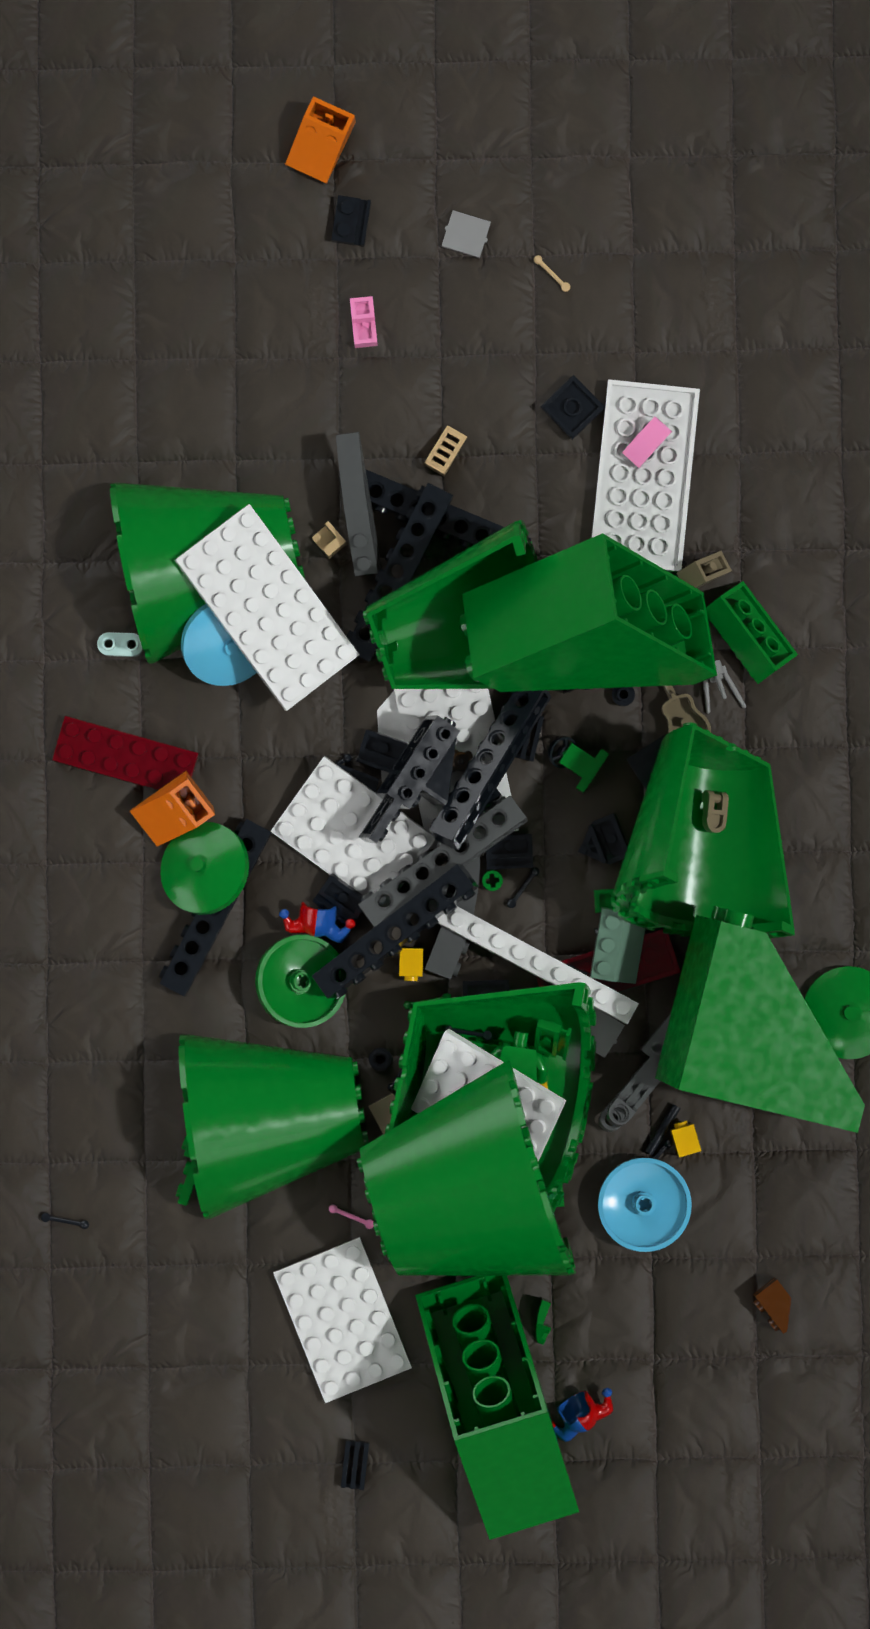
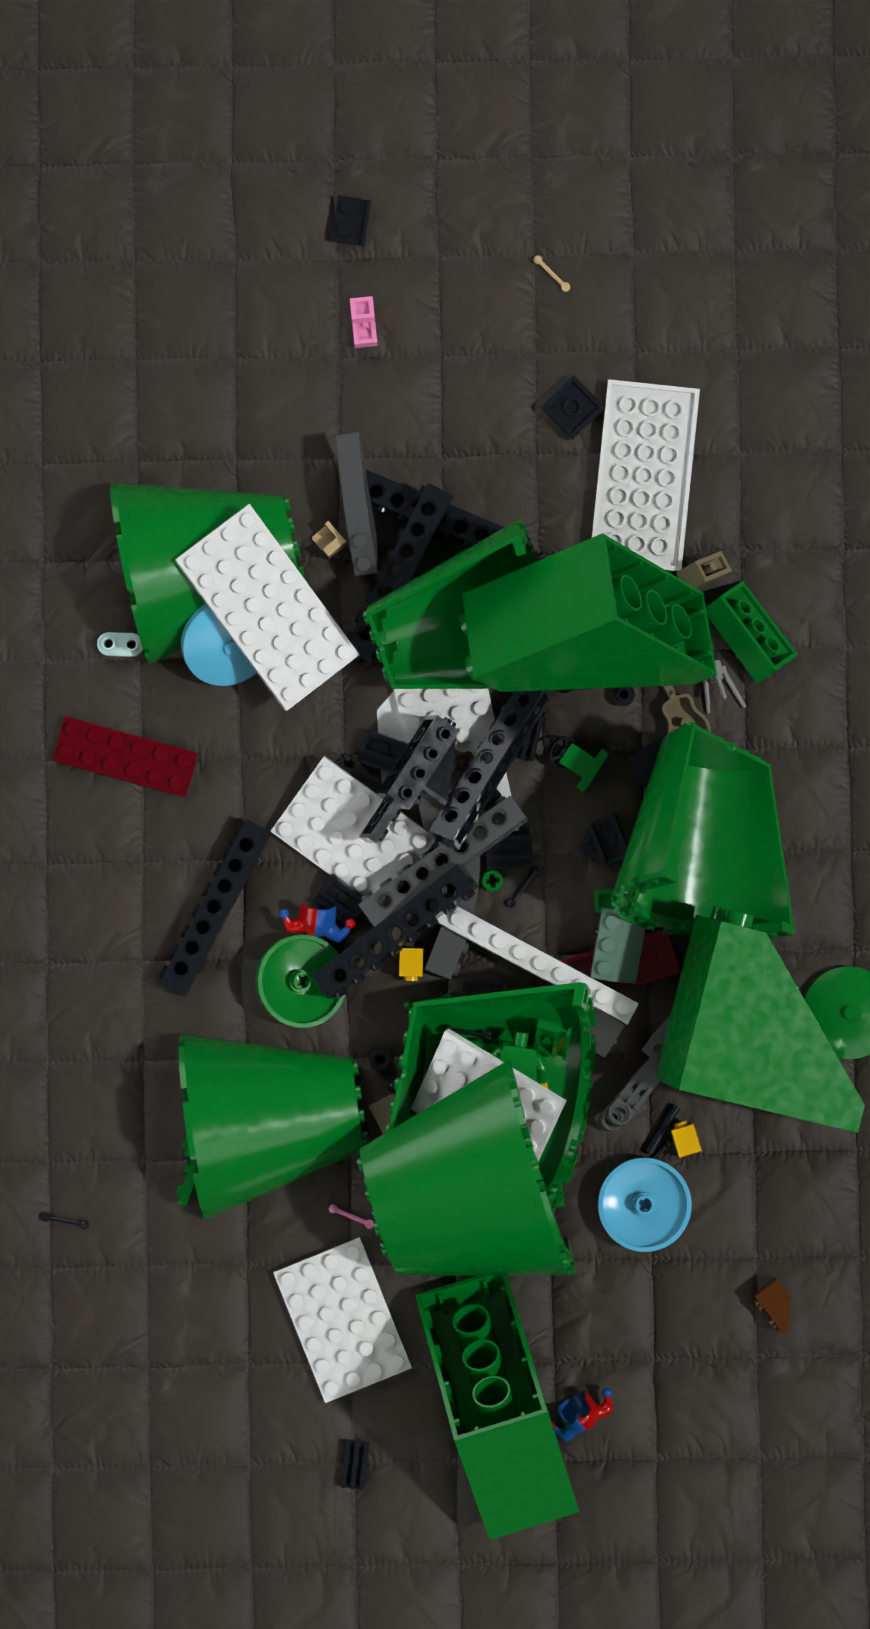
(173, 810): orange slope -> none
(205, 869): green dish -> none
(320, 139): orange slope -> none
(430, 463): tan slope -> none
(466, 234): light grey piece -> none
(542, 1329): green slope -> none
(647, 442): bright pink slope -> none
(714, 820): dark tan plate -> none

